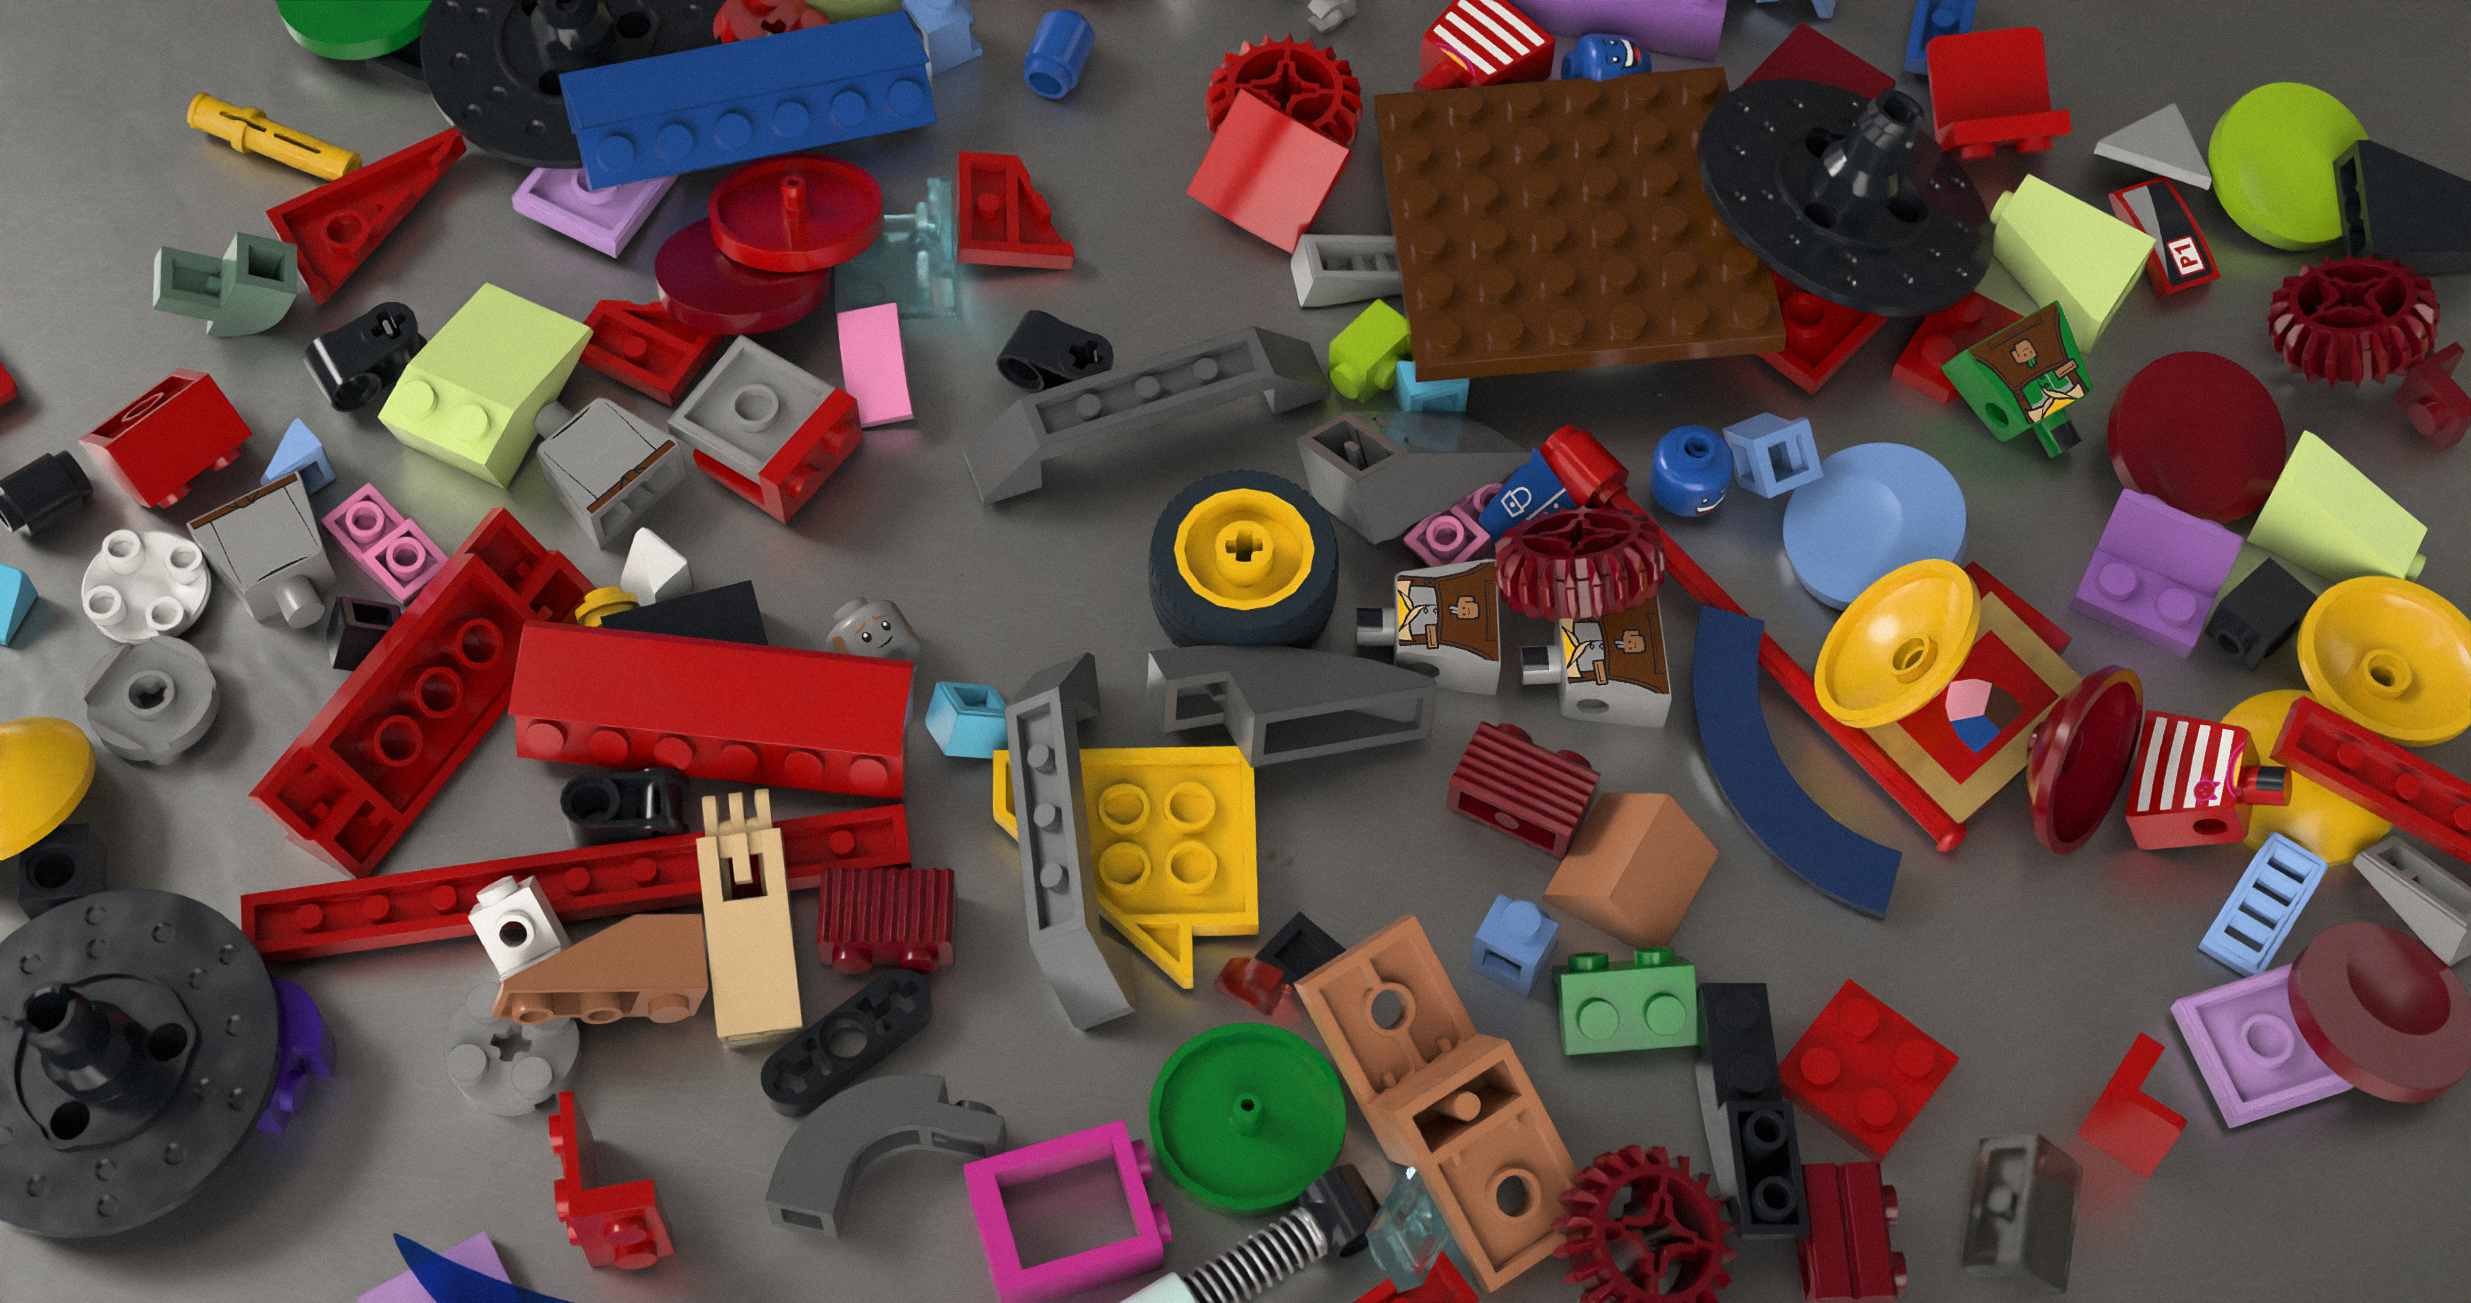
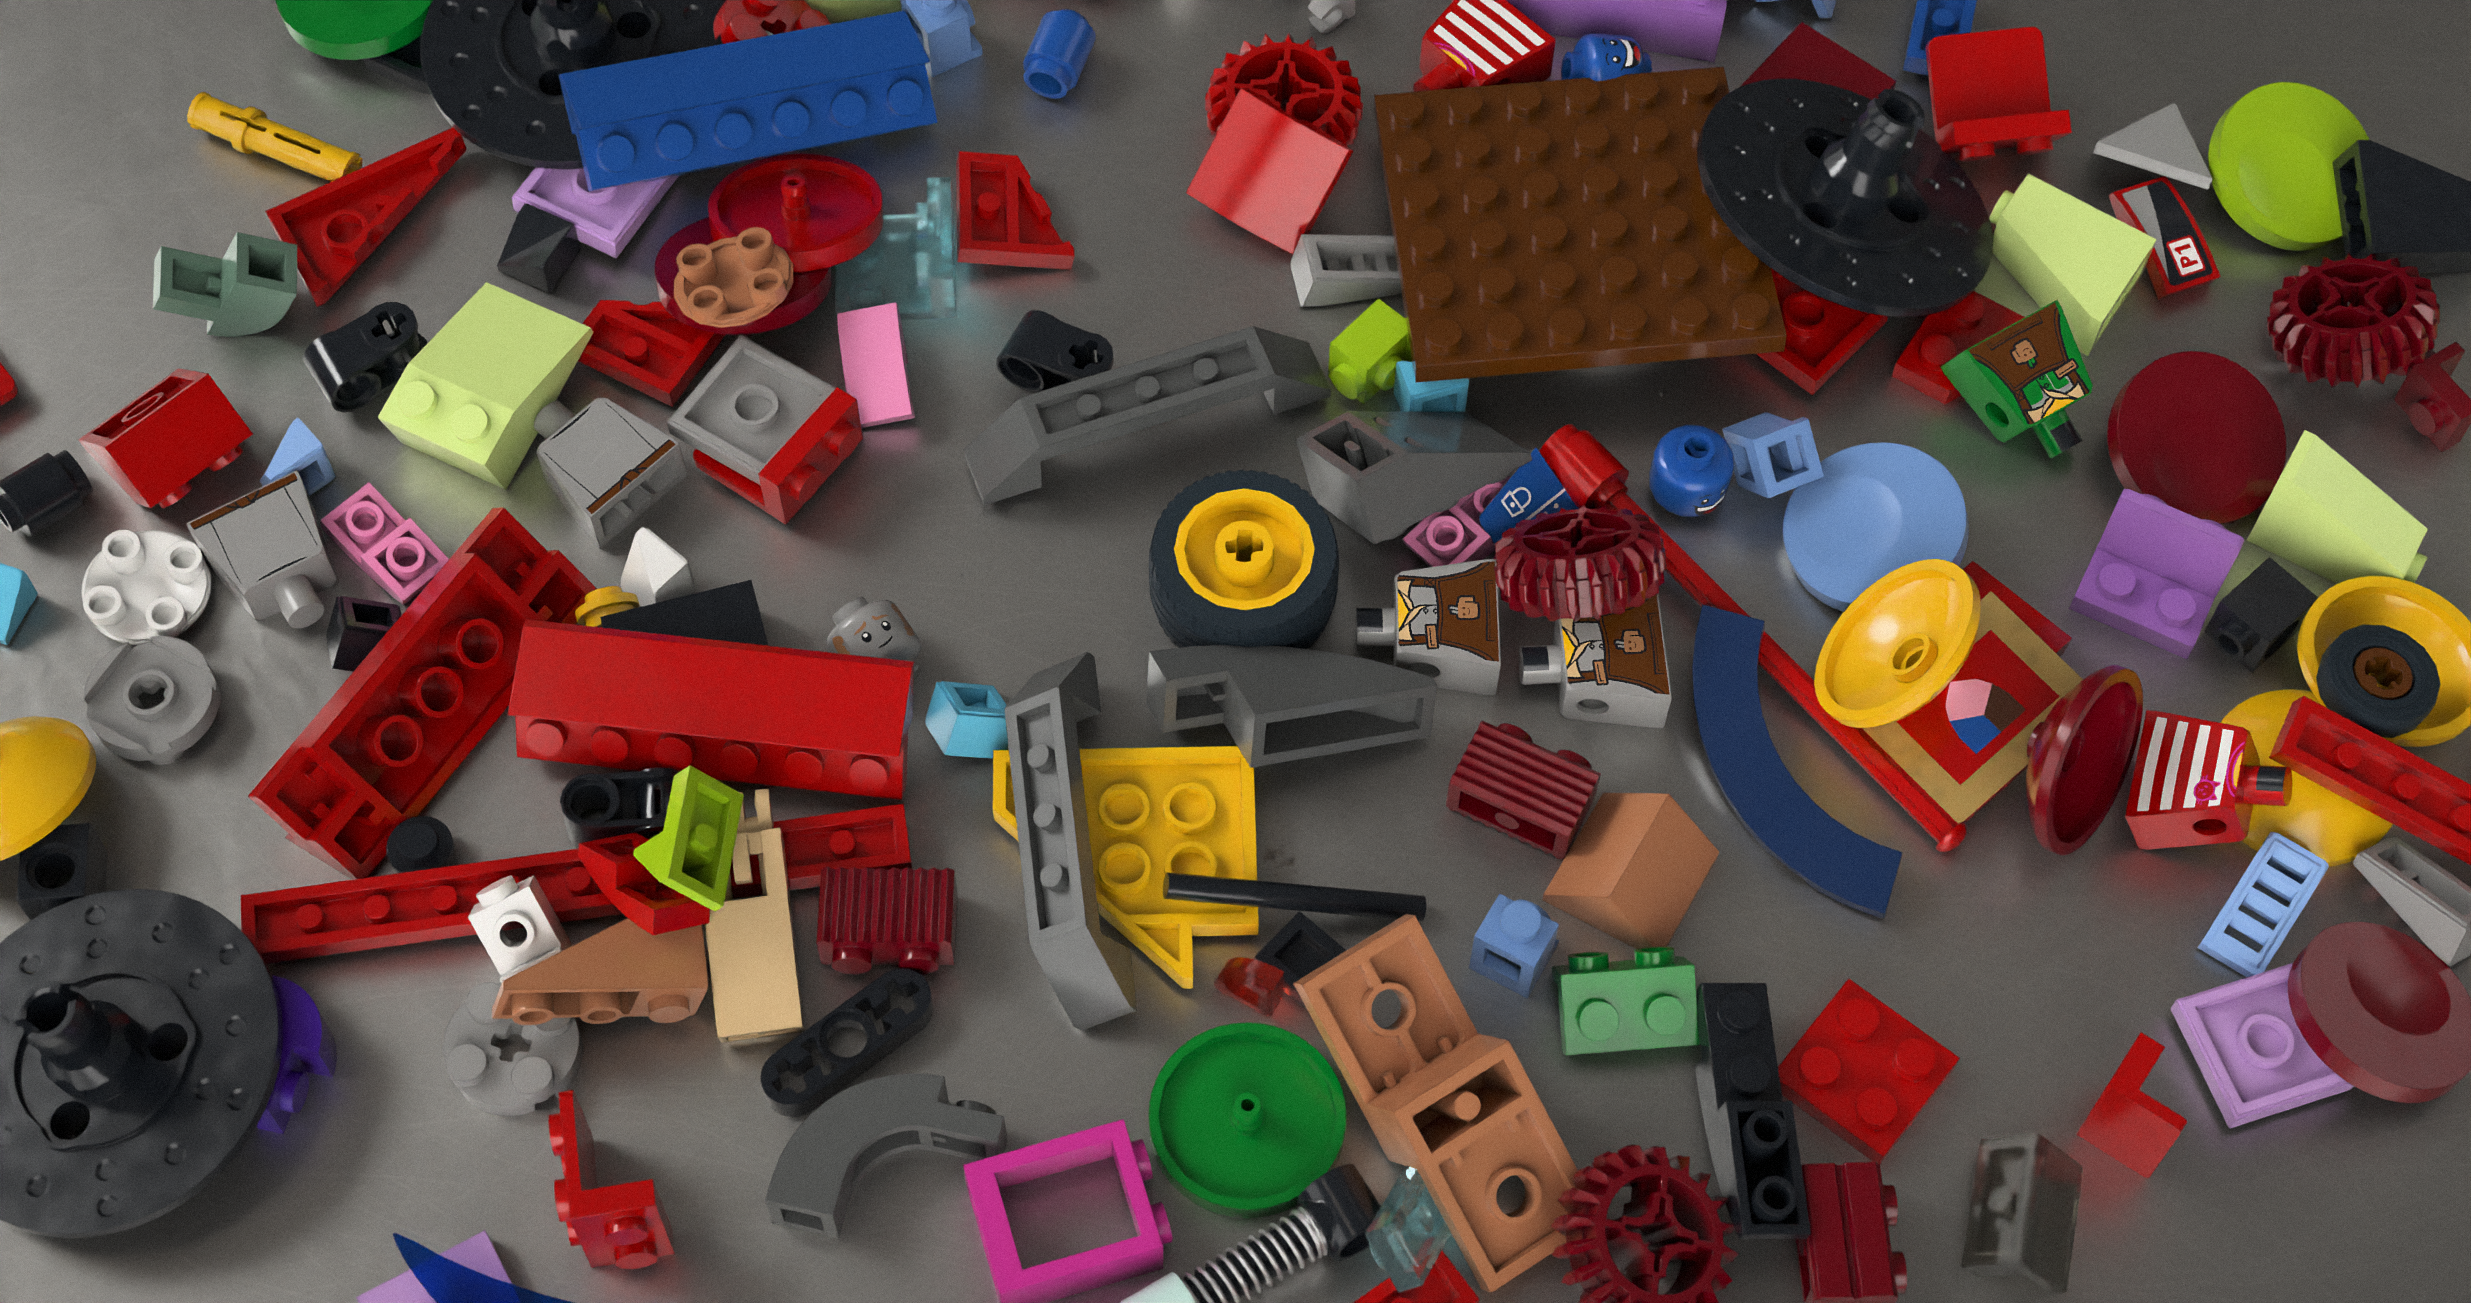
(420, 845): none -> black plate
(539, 248): none -> black slope
(635, 889): none -> red slope
(697, 838): none -> lime slope
(732, 279): none -> nougat dish
(1292, 896): none -> black bar
(2401, 667): none -> black bush

